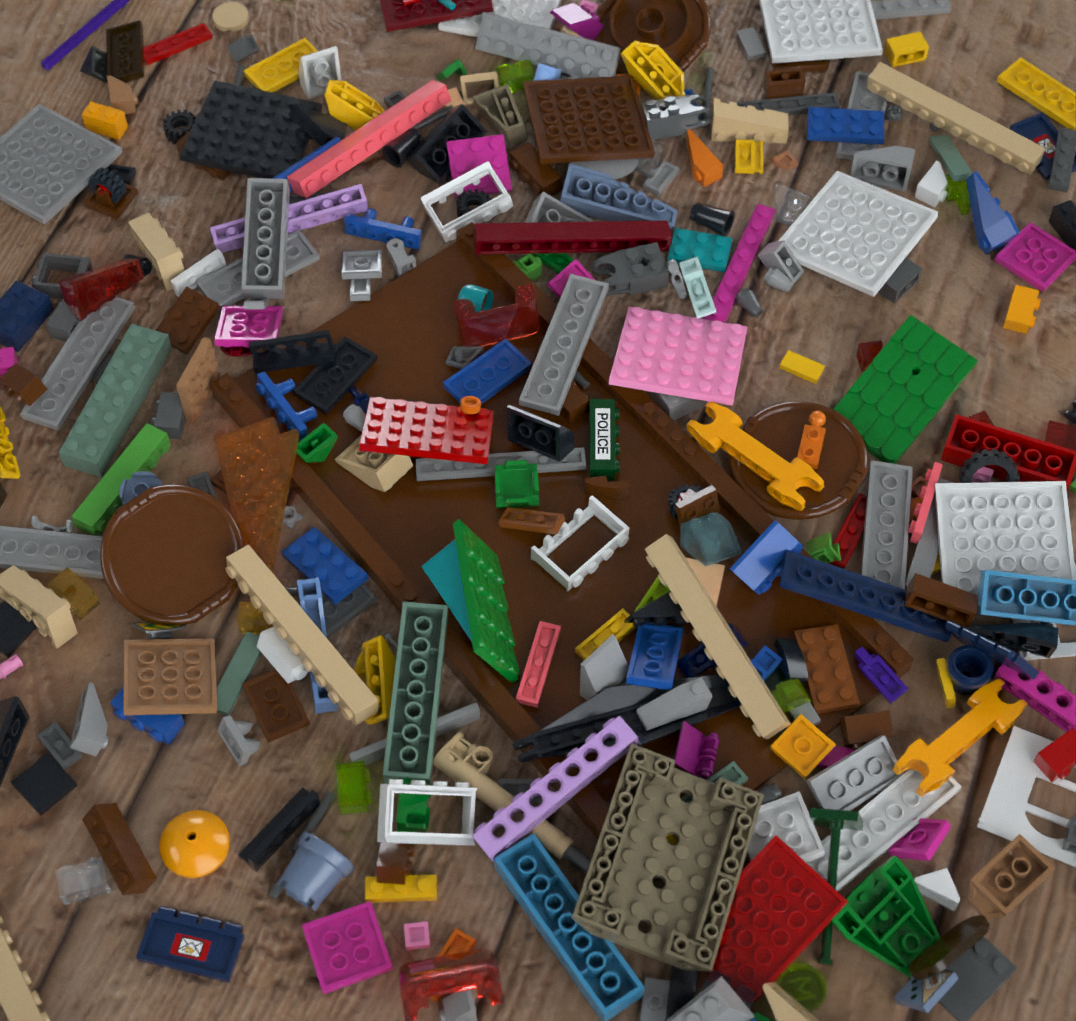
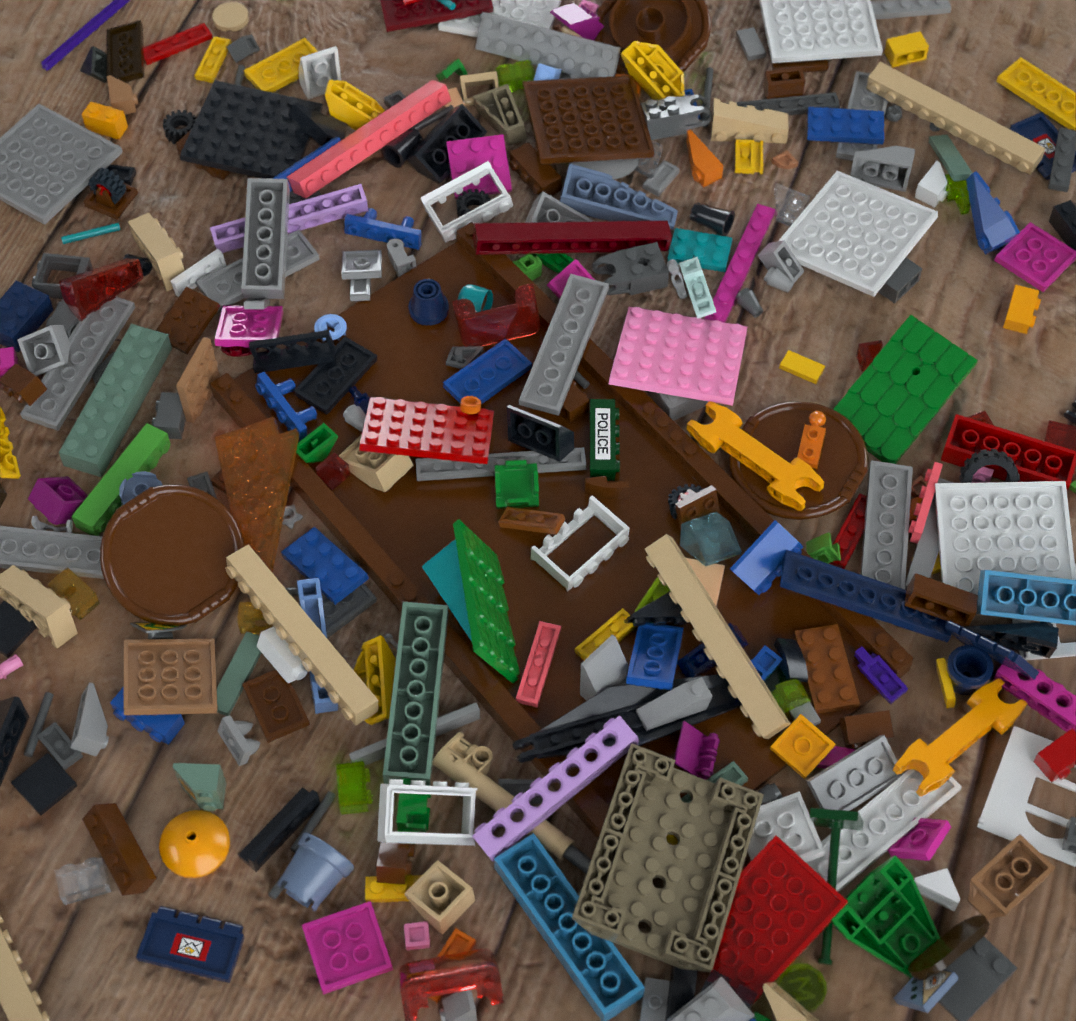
(38, 725): none -> dark grey bar
(45, 349): none -> light grey slope
(57, 498): none -> magenta slope
(91, 233): none -> teal bar
(202, 783): none -> sand green slope
(212, 59): none -> yellow tile
(333, 321): none -> light blue gear
(333, 471): none -> clear red panel
(428, 303): none -> dark blue piece
(440, 896): none -> tan slope

